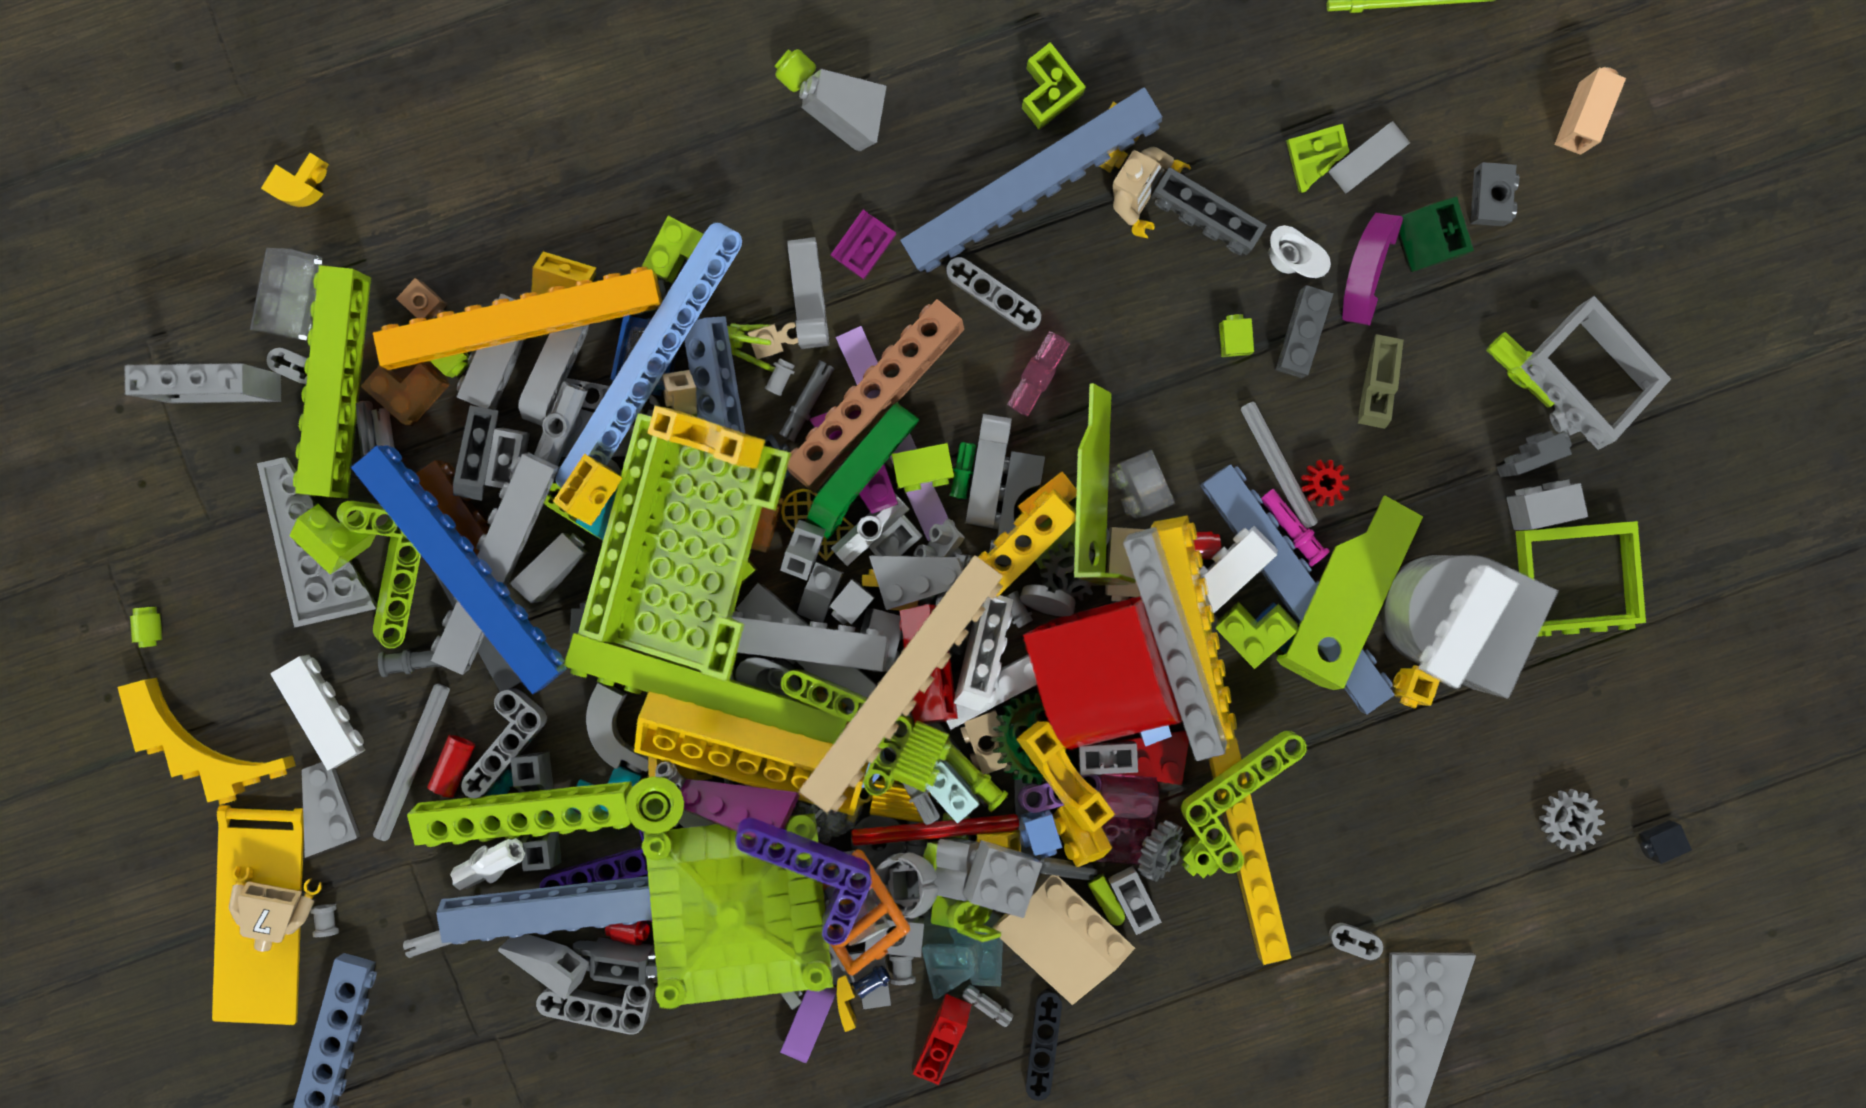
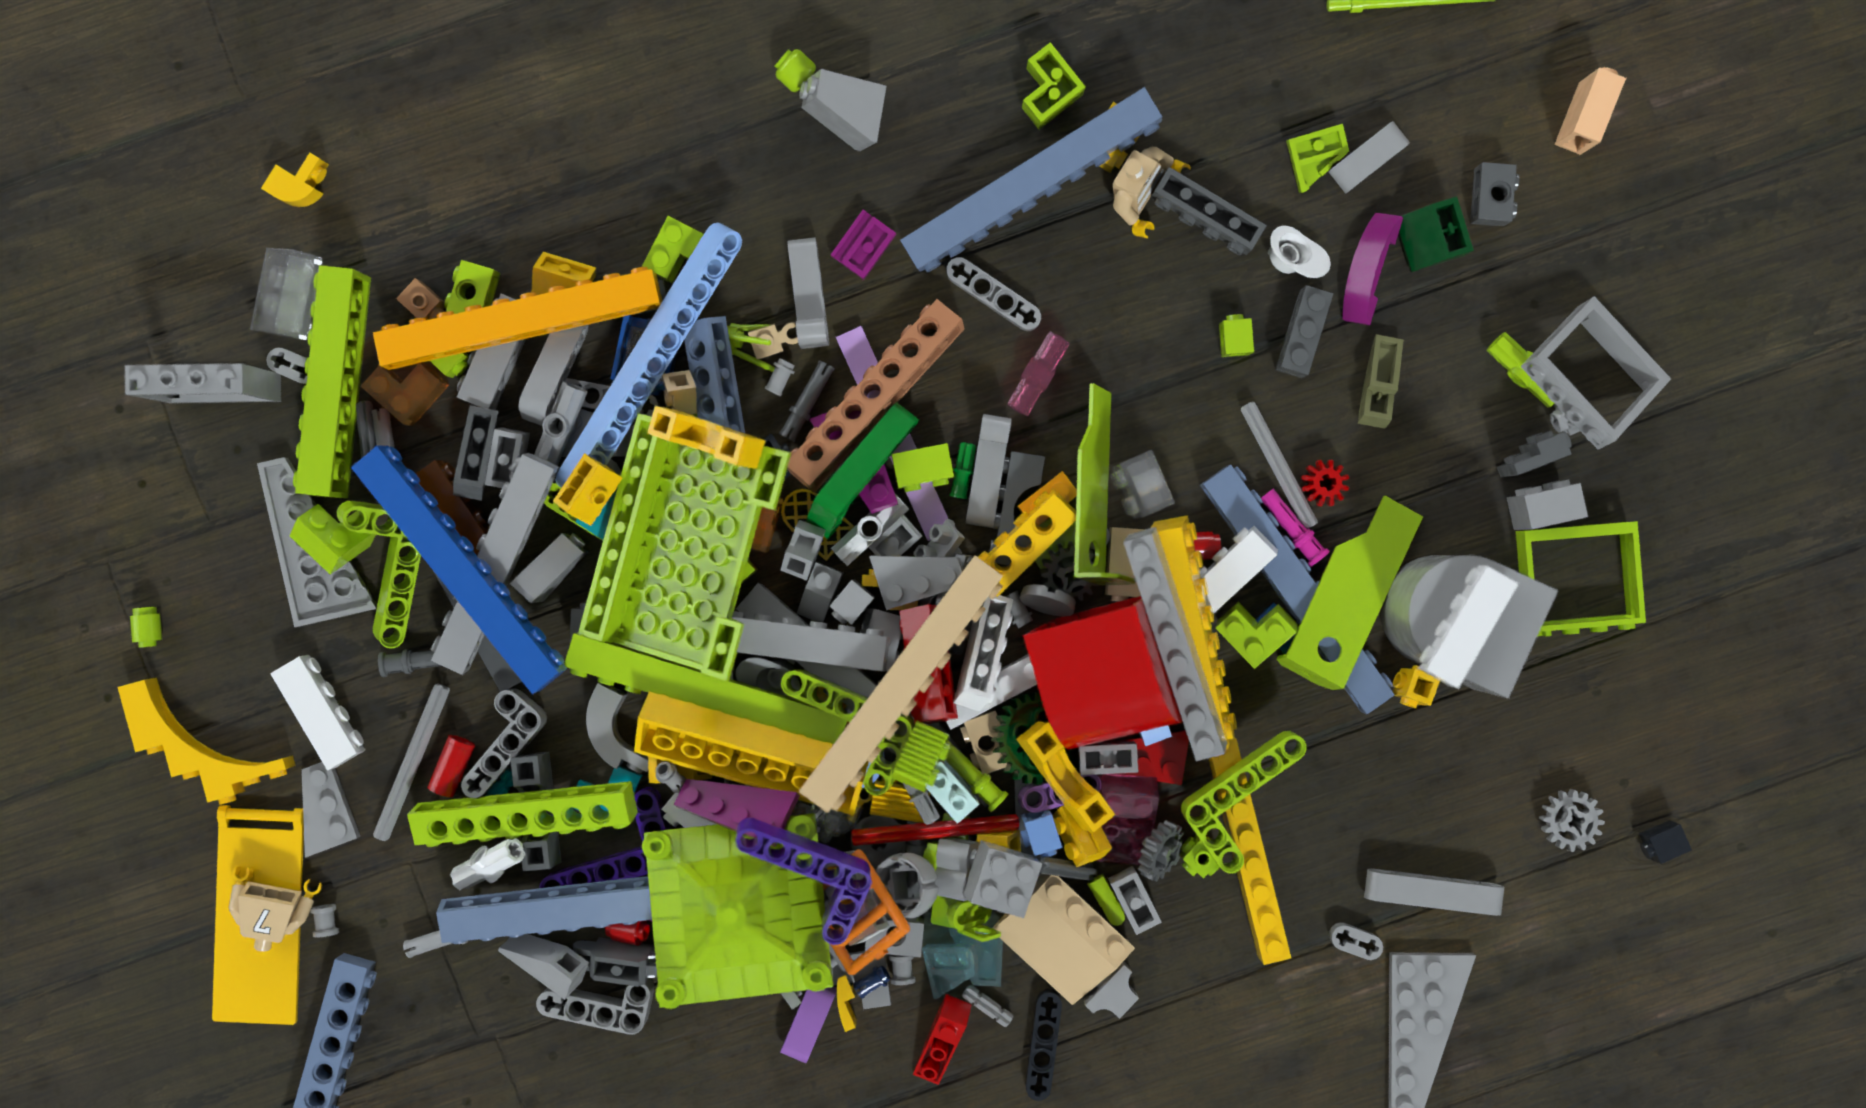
(470, 275): none -> lime brick
(654, 805): lime piece -> none
(1113, 993): none -> light grey brick
(1434, 892): none -> light grey beam

